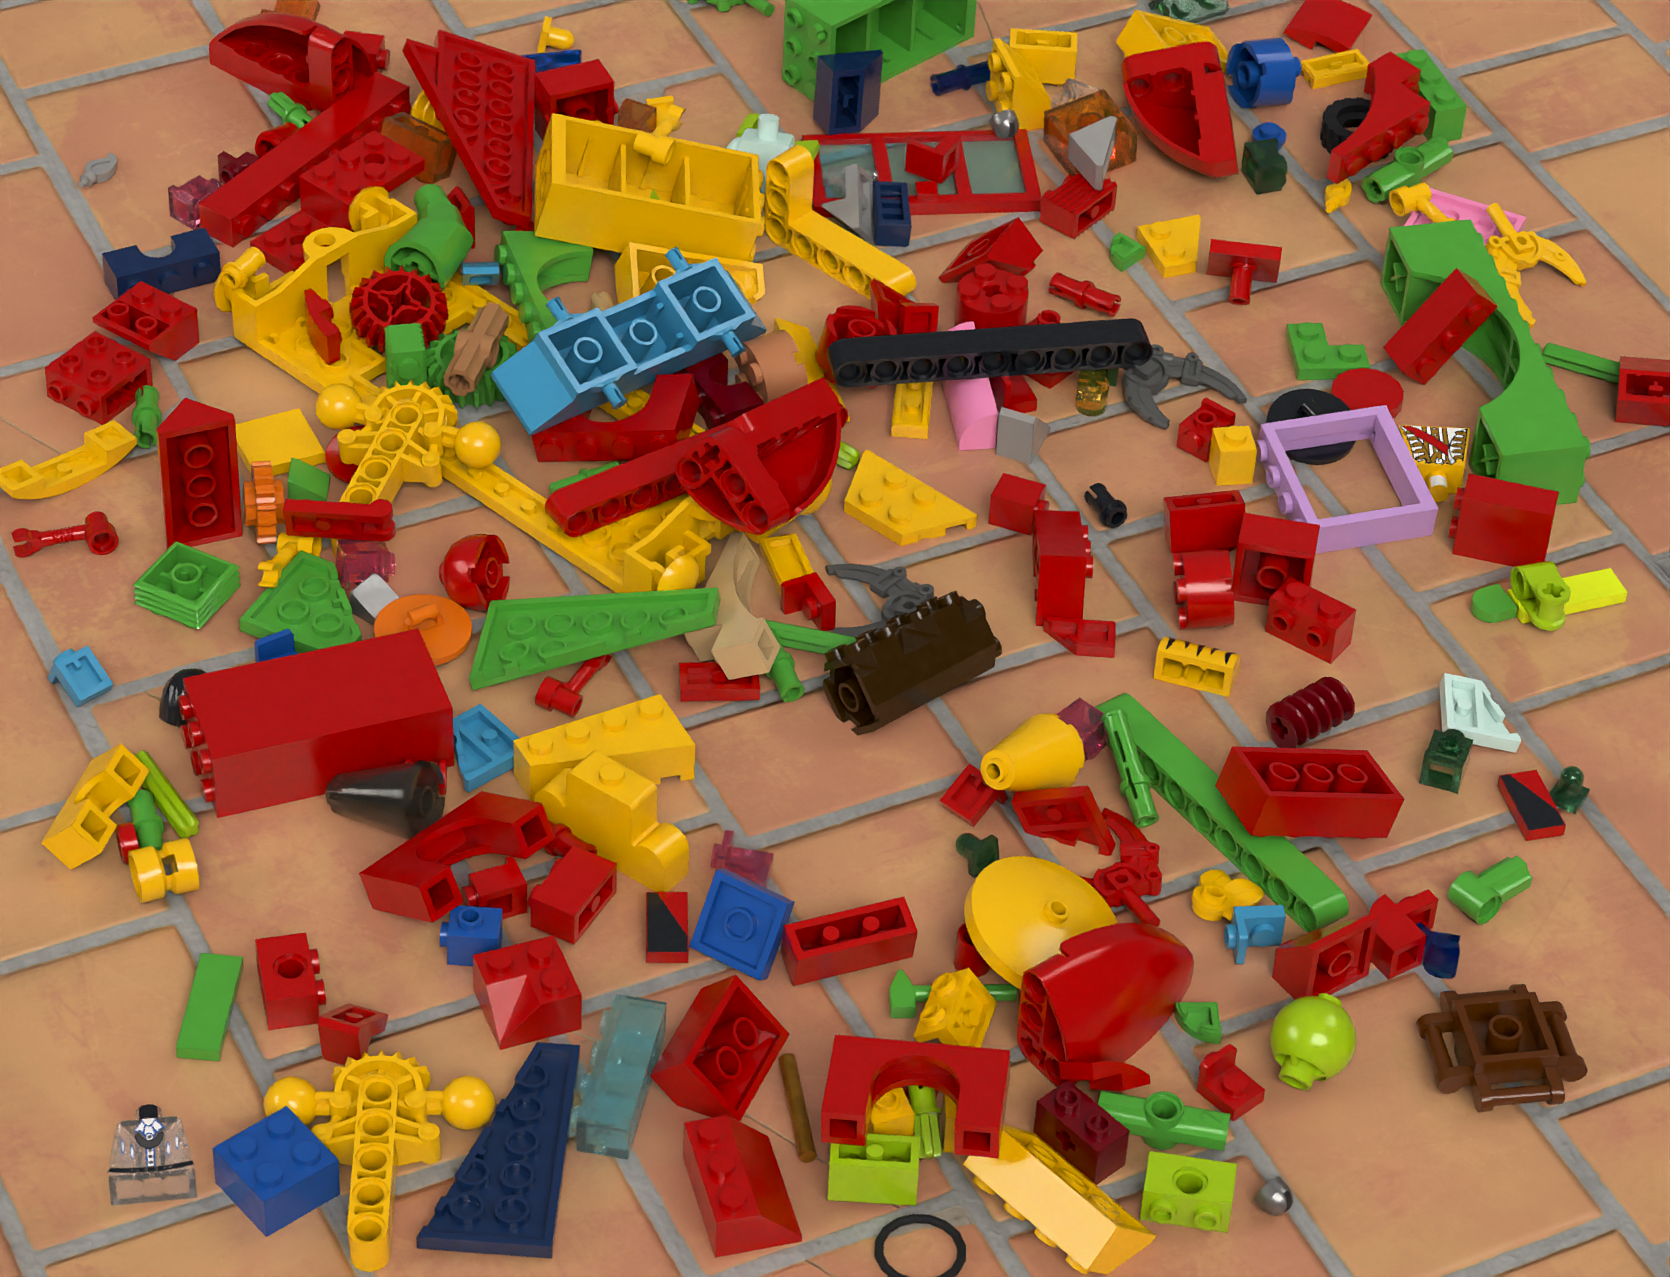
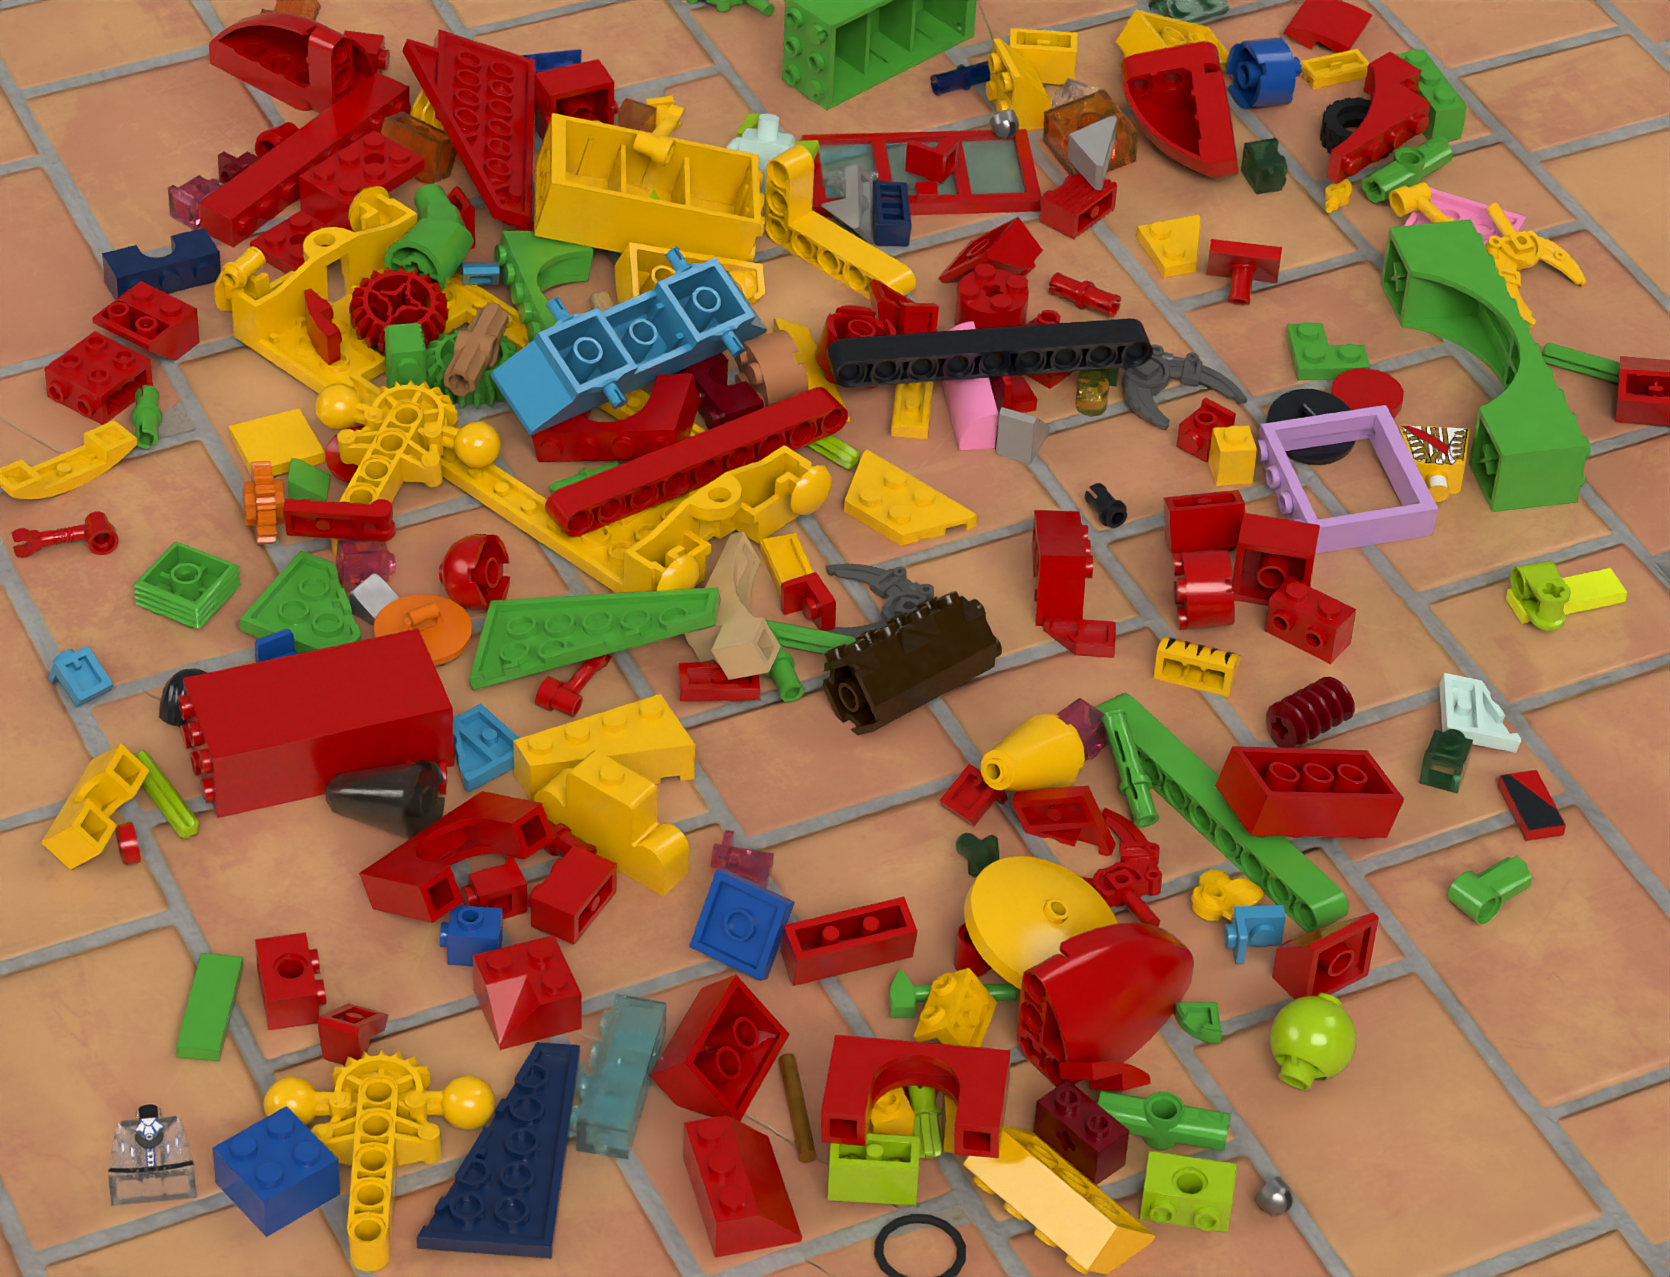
(98, 170): light grey piece -> none
(146, 822): bright green pin -> none
(149, 873): yellow wheel -> none
(199, 475): red slope -> none
(287, 549): yellow brick -> none
(288, 110): bright green axle -> none
(554, 37): yellow piece -> none
(667, 927): tile -> none
(767, 460): red panel -> none
(847, 91): dark blue slope -> none
(1014, 503): red brick -> none
(1125, 251): bright green tile -> none
(1228, 1085): red bracket -> none
(1267, 131): blue plate -> none
(1398, 939): red brick -> none
(1440, 326): red brick -> none
(1440, 953): clear blue piece -> none
(1492, 604): bright green tile -> none
(1502, 521): red brick -> none
(1502, 1040): reddish brown brick -> none
(1569, 790): clear green piece -> none

